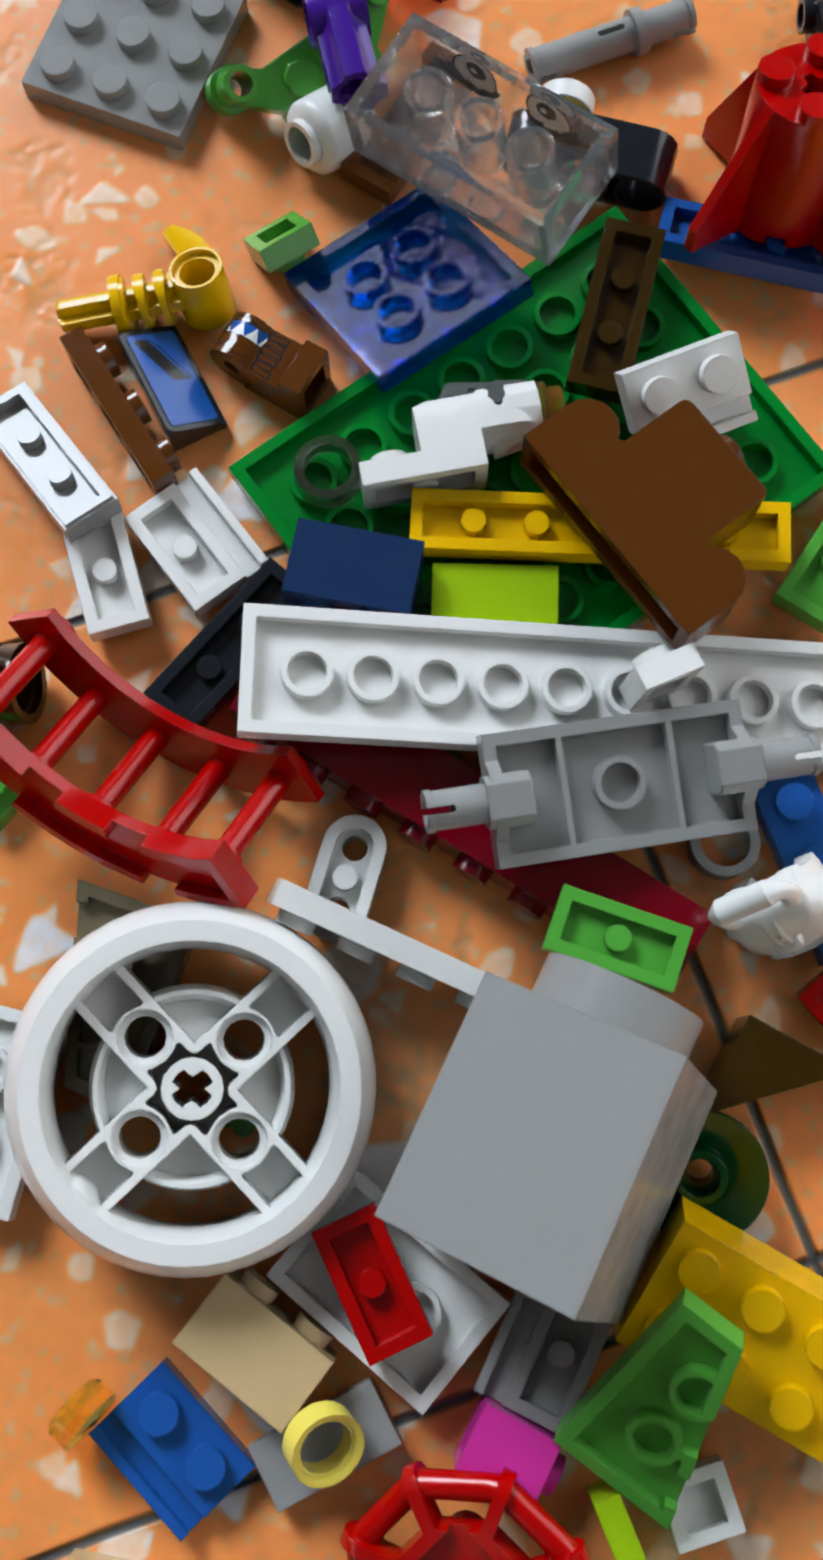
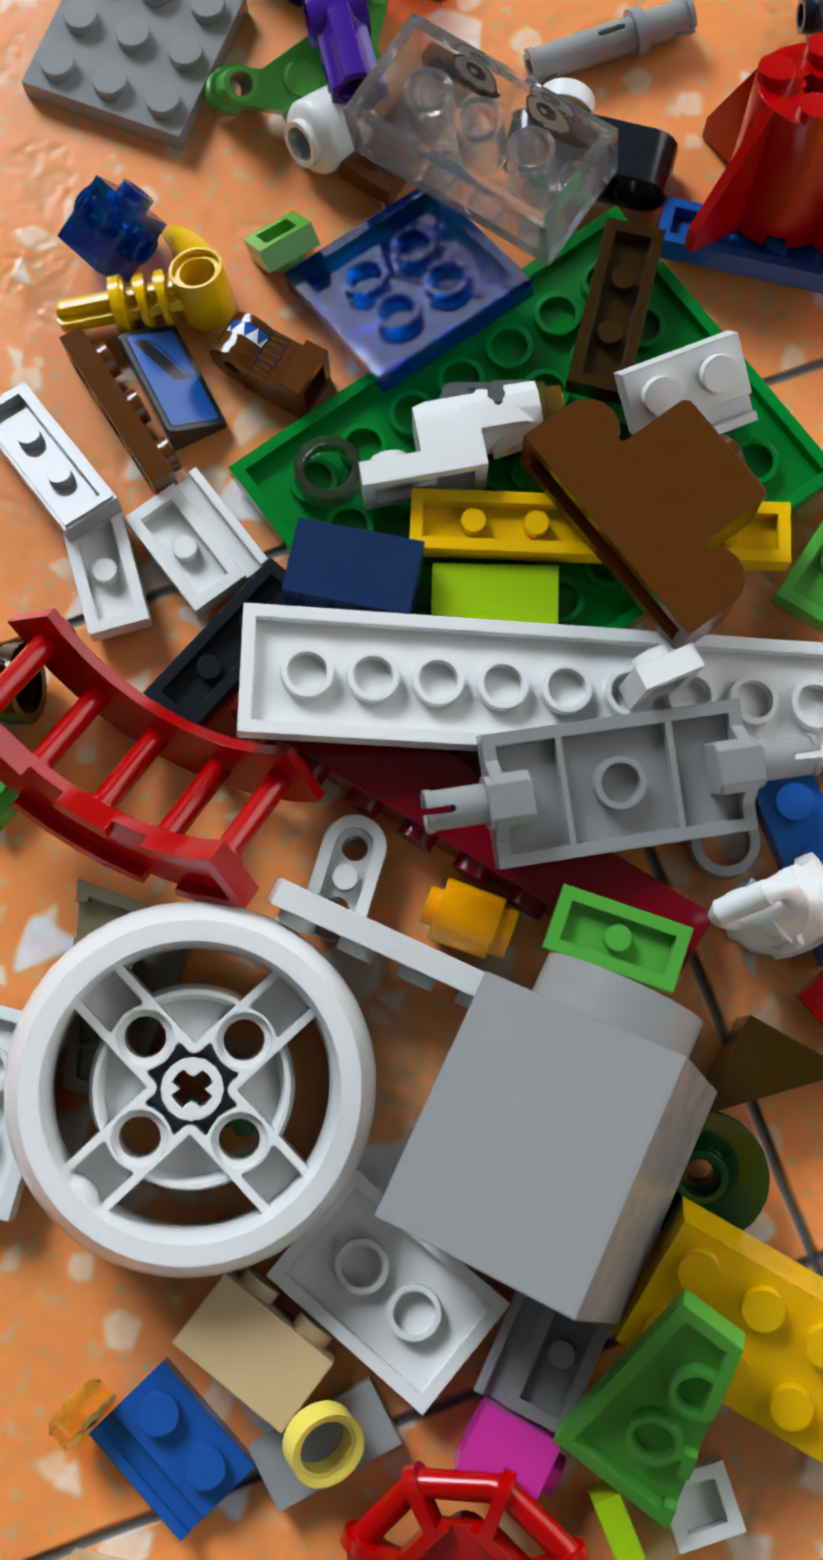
(113, 227): none -> clear blue brick
(372, 1284): red plate -> none
(469, 919): none -> light orange brick

